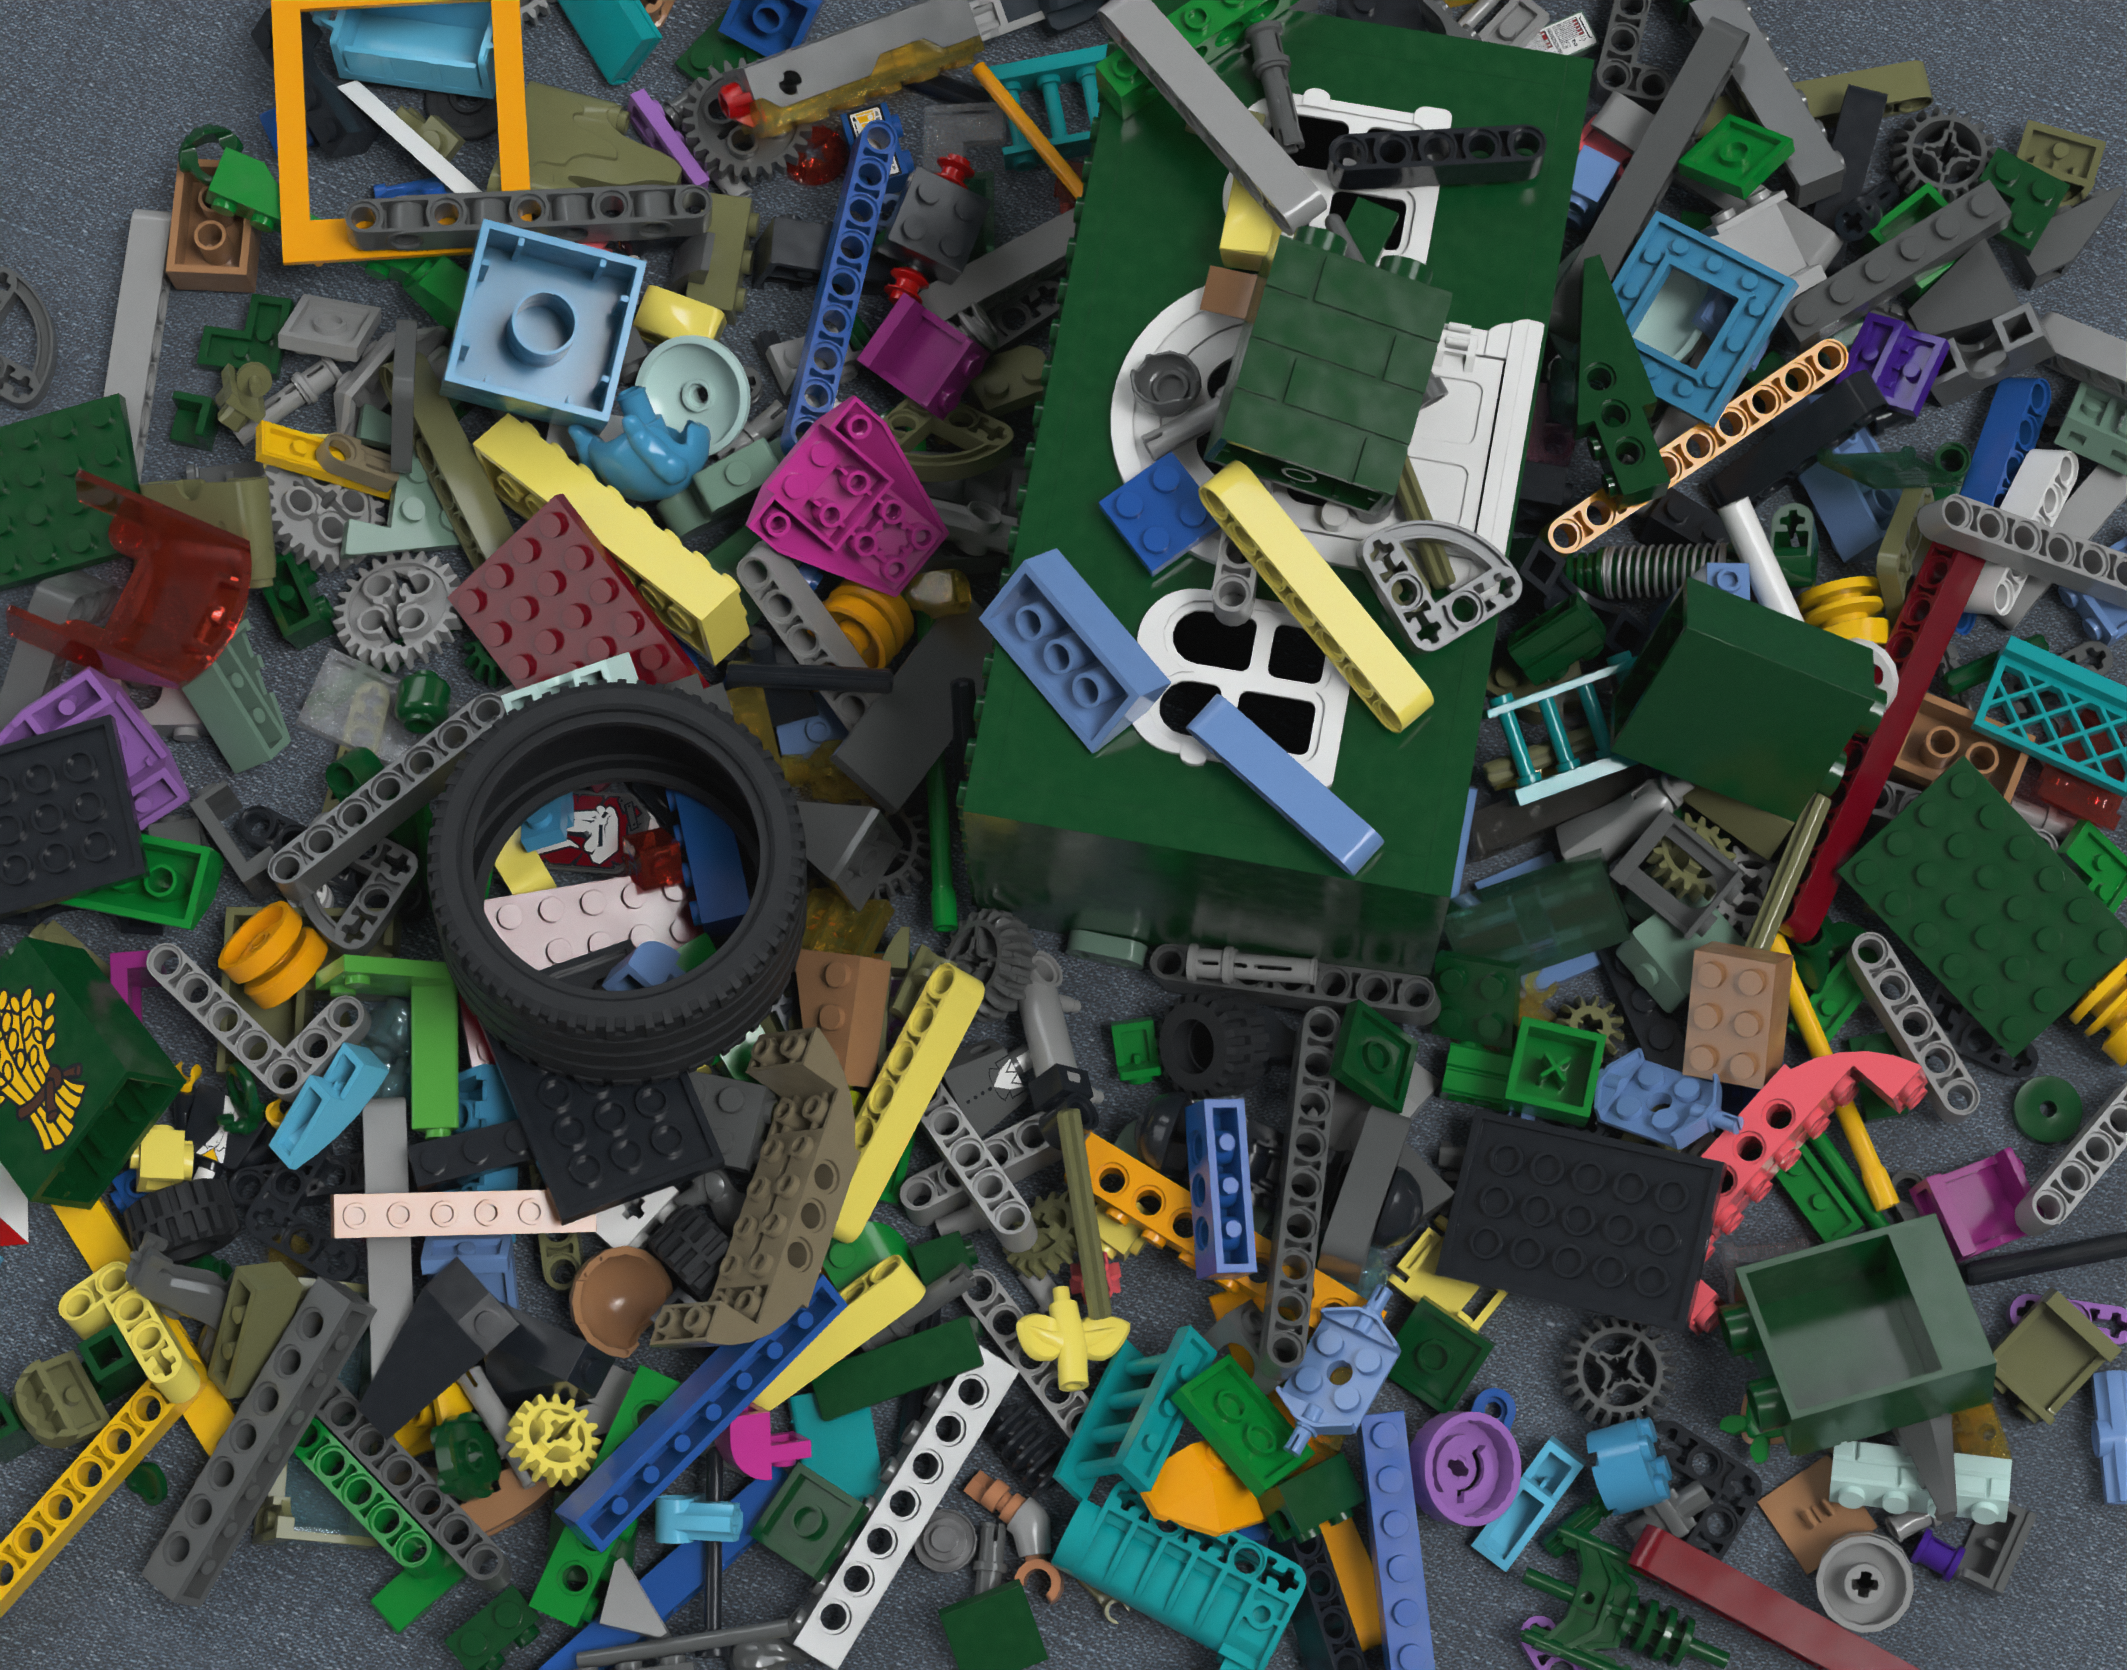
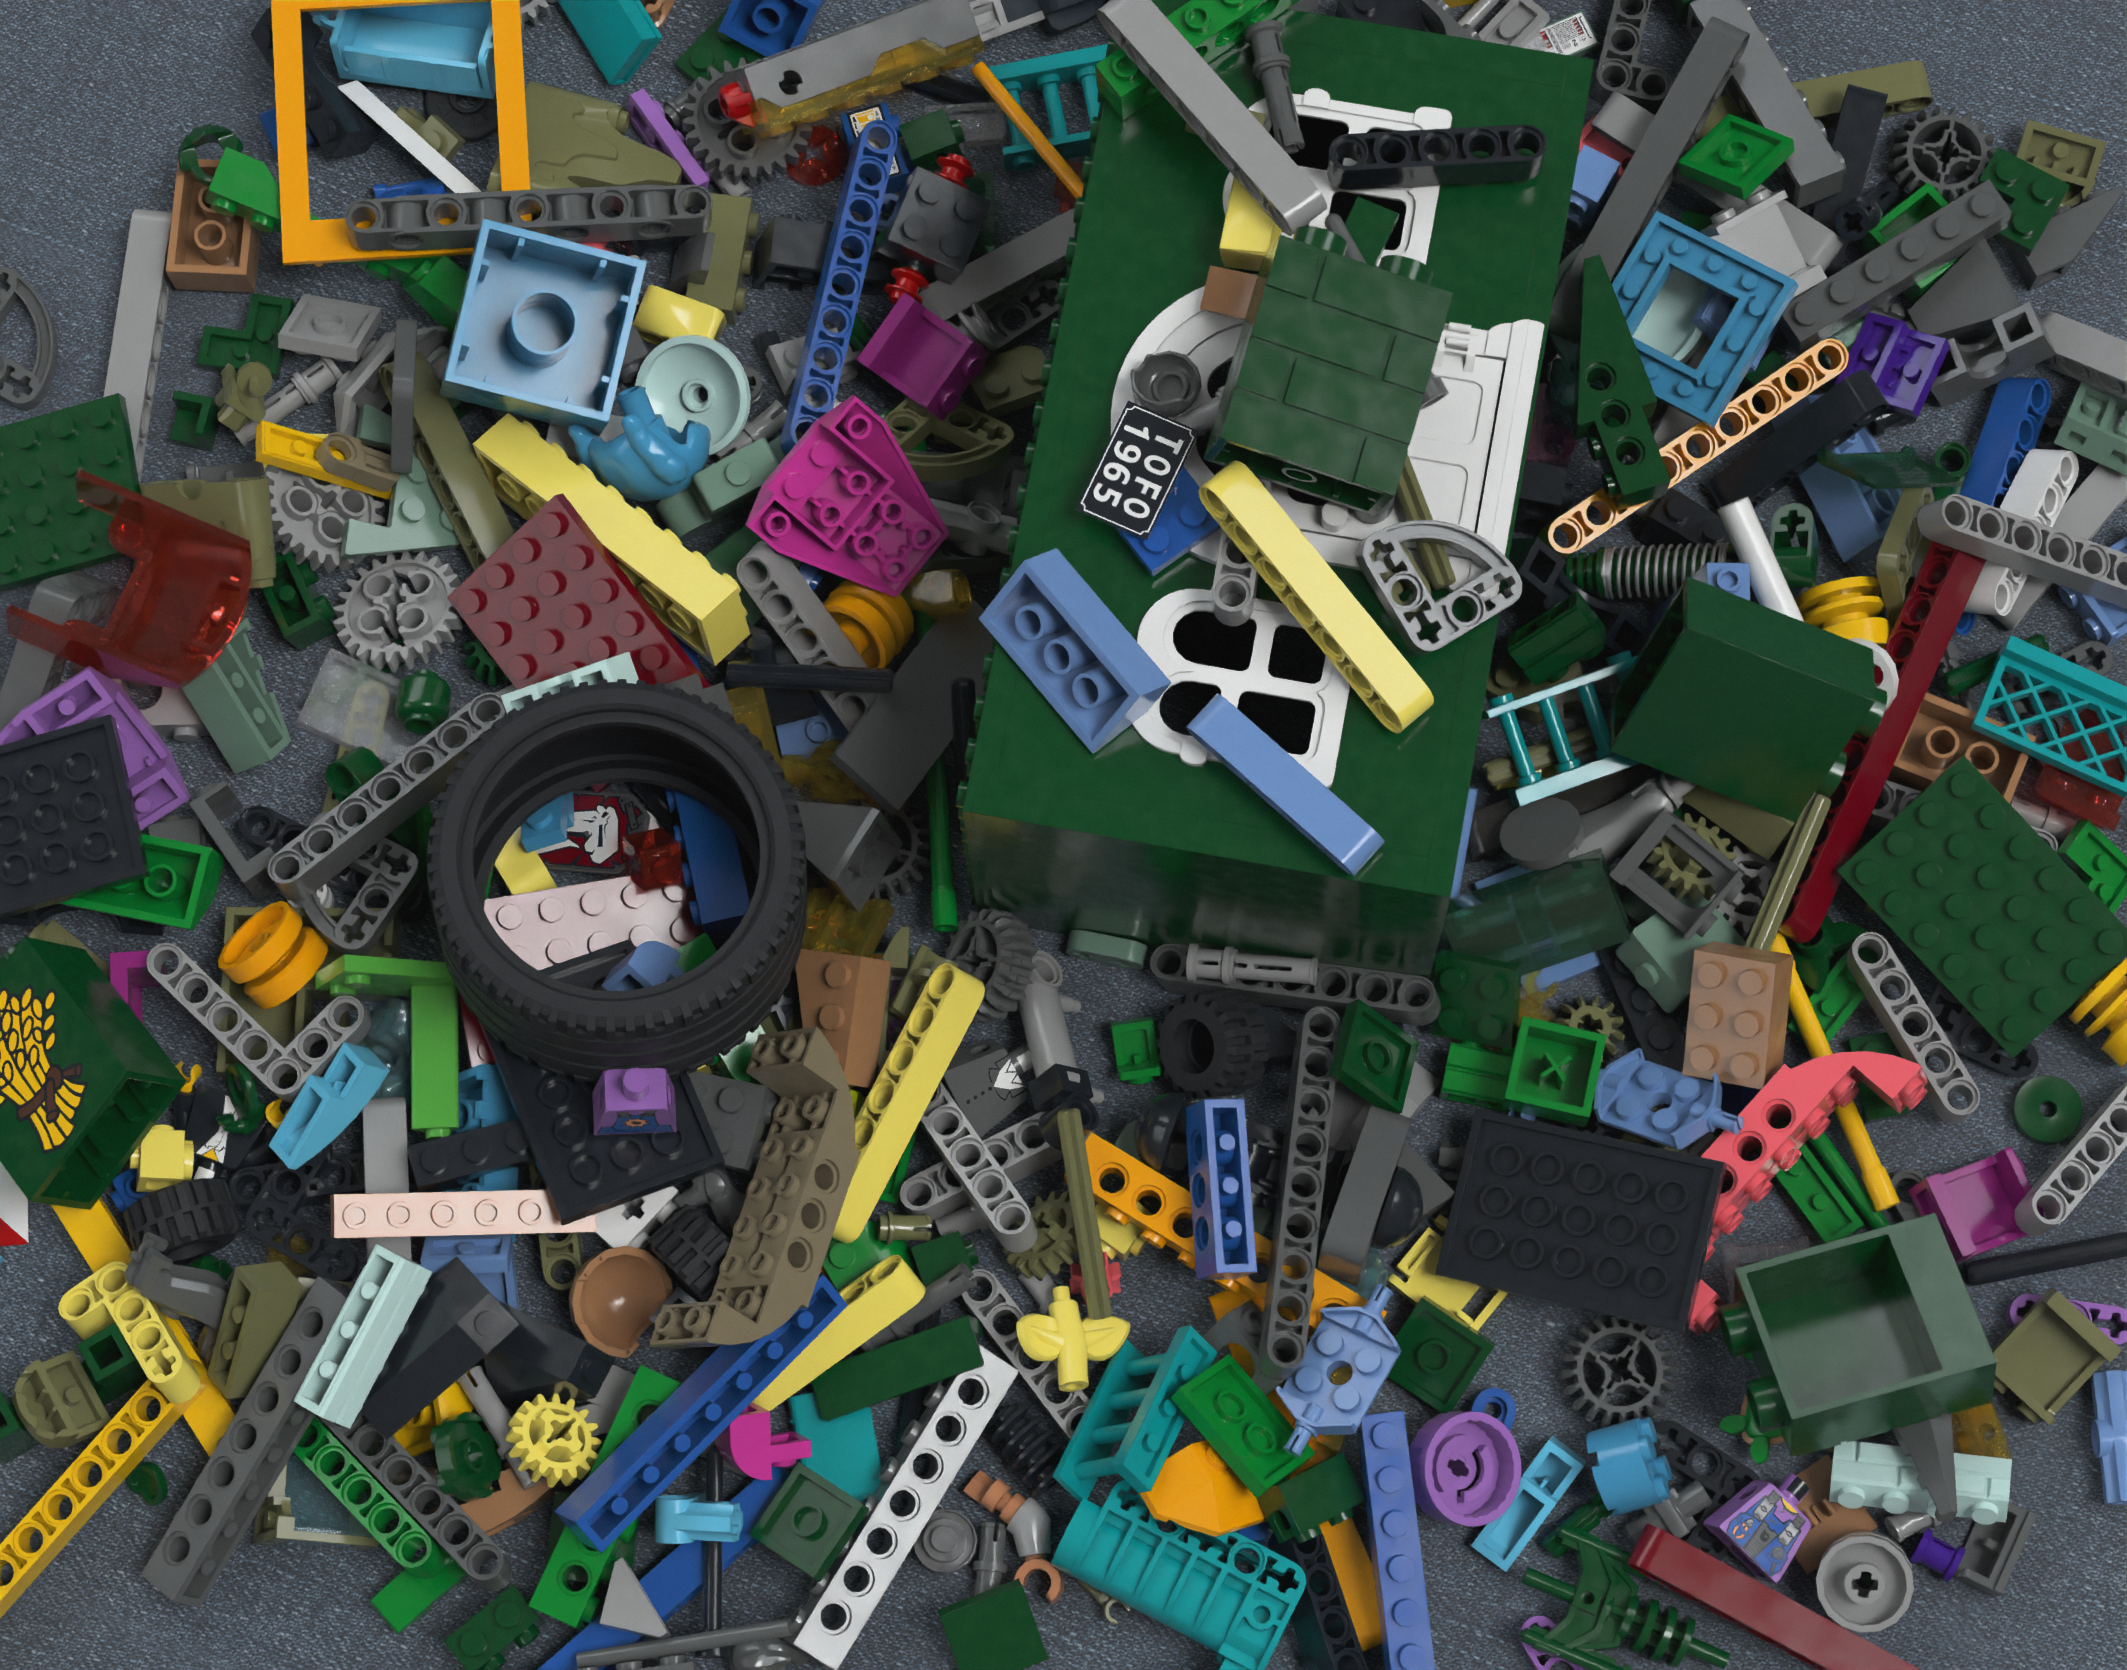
(362, 1336): none -> light aqua brick
(634, 1102): none -> medium lavender torso
(902, 1227): none -> olive pin
(932, 138): none -> dark green brick
(1137, 470): none -> black sticker
(1542, 833): none -> dark grey tile
(1763, 1526): none -> torso

